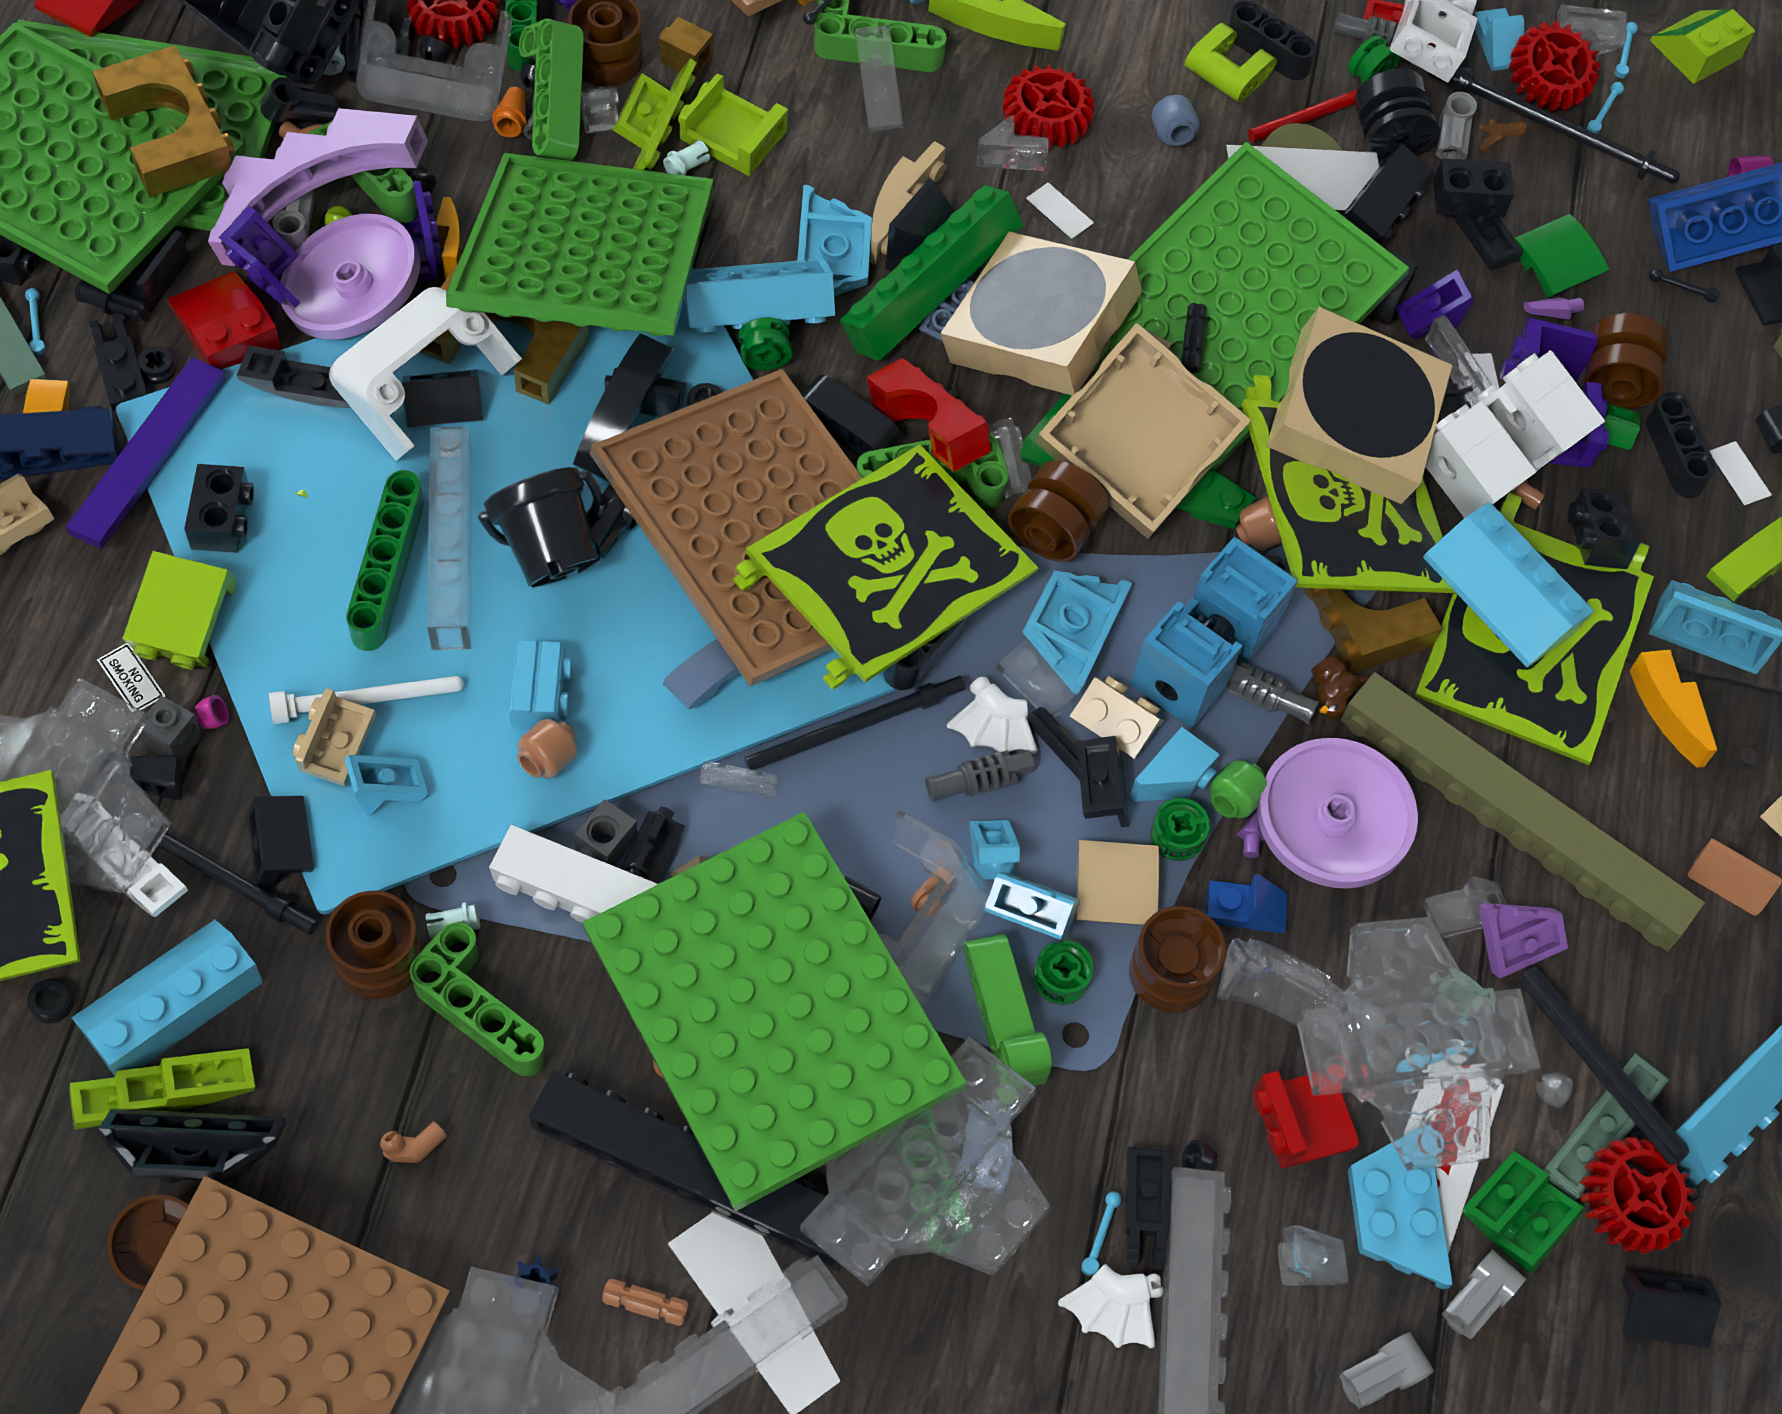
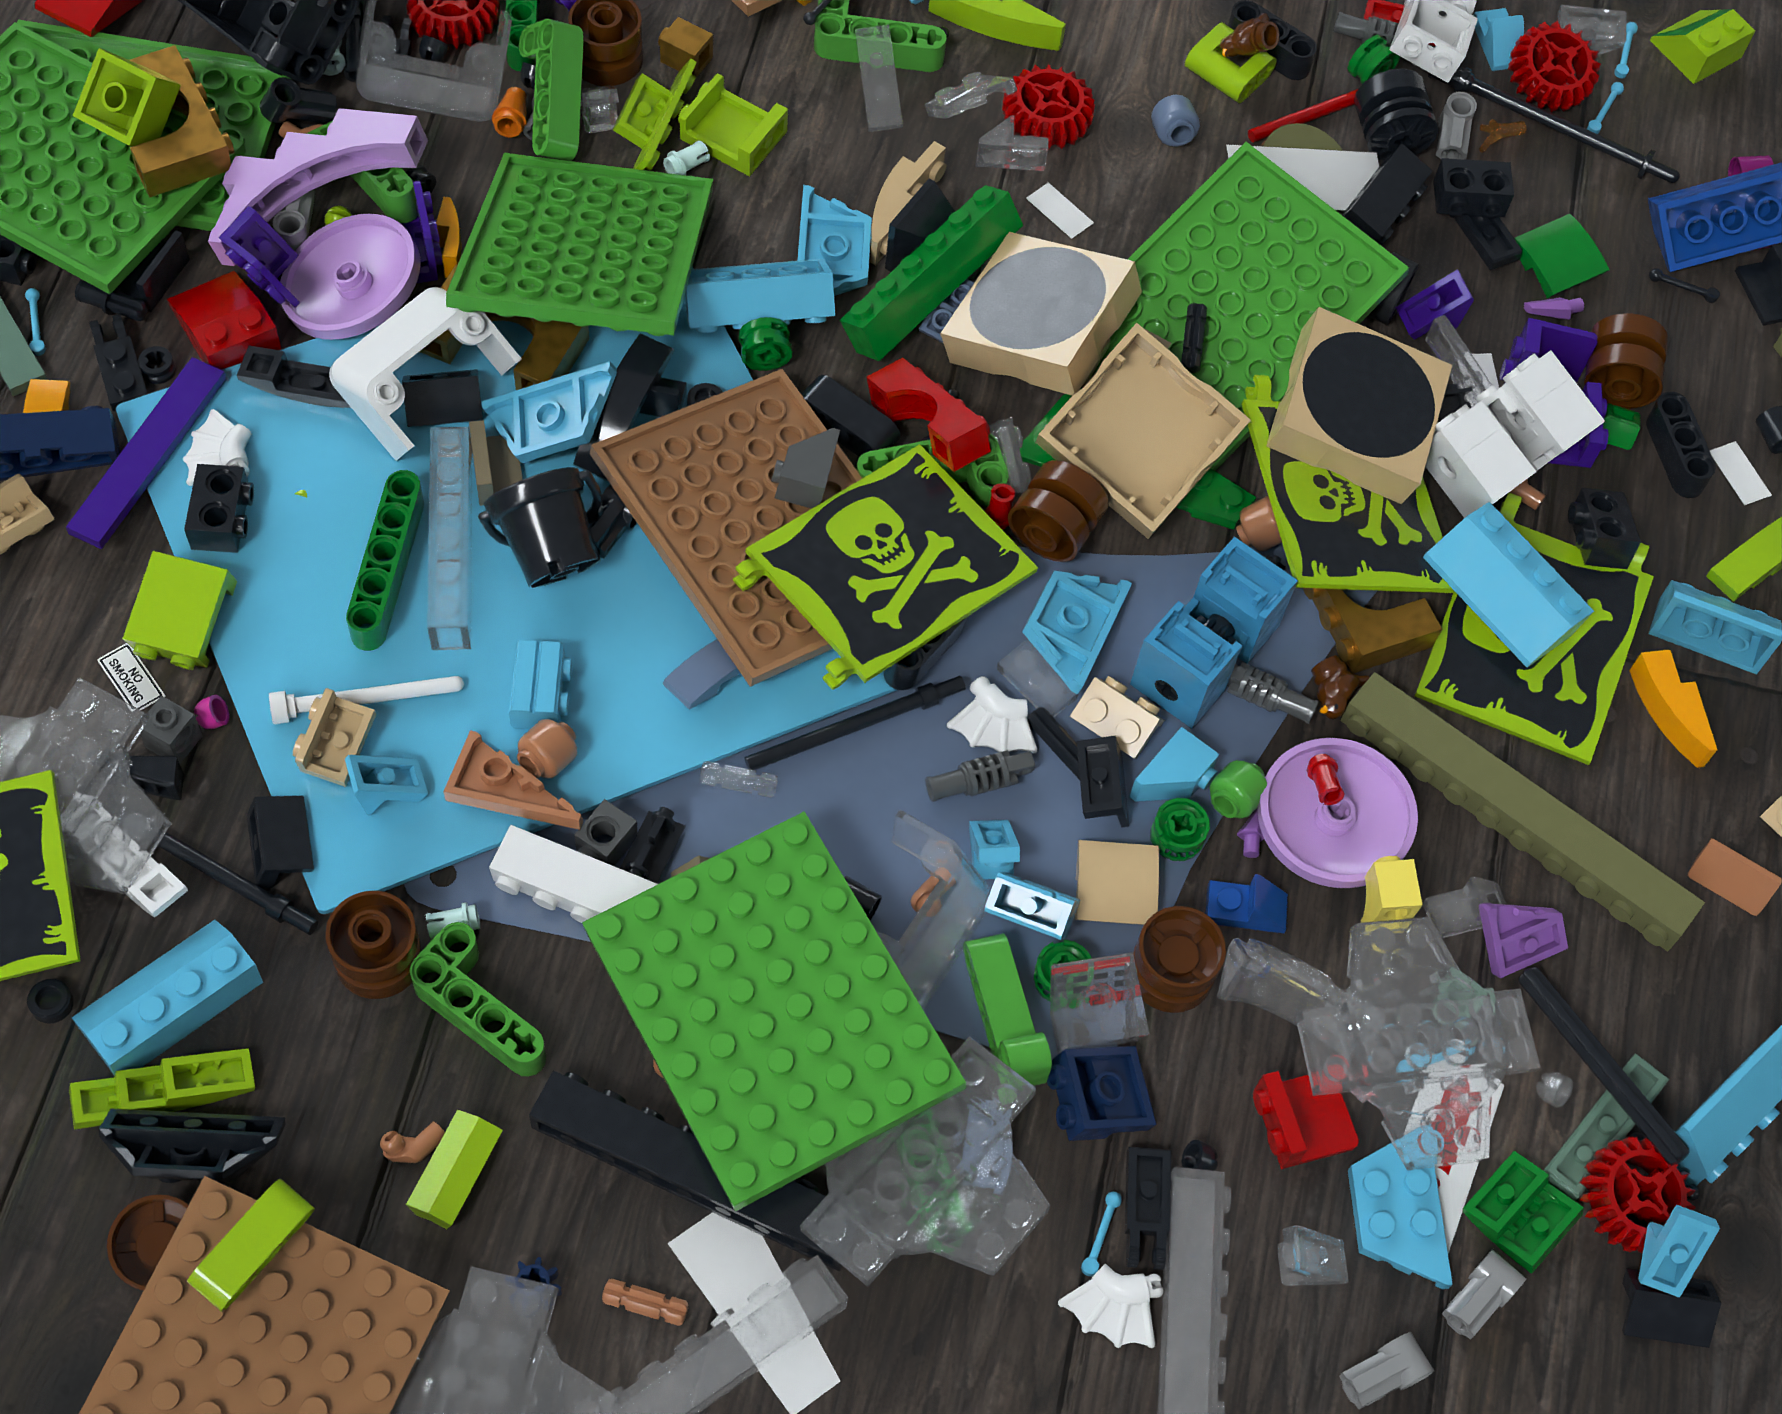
(126, 99): none -> lime slope
(217, 444): none -> white arm
(250, 1245): none -> lime beam
(453, 1169): none -> lime piece
(493, 462): none -> dark tan panel
(496, 784): none -> nougat wing
(553, 412): none -> medium azure wing
(806, 469): none -> dark grey slope
(968, 95): none -> clear wing
(1000, 504): none -> red pin
(1097, 1003): none -> clear slope
(1100, 1092): none -> dark blue plate
(1251, 37): none -> reddish brown animal
(1323, 772): none -> red pin
(1391, 890): none -> light yellow arch
(1676, 1249): none -> medium azure slope

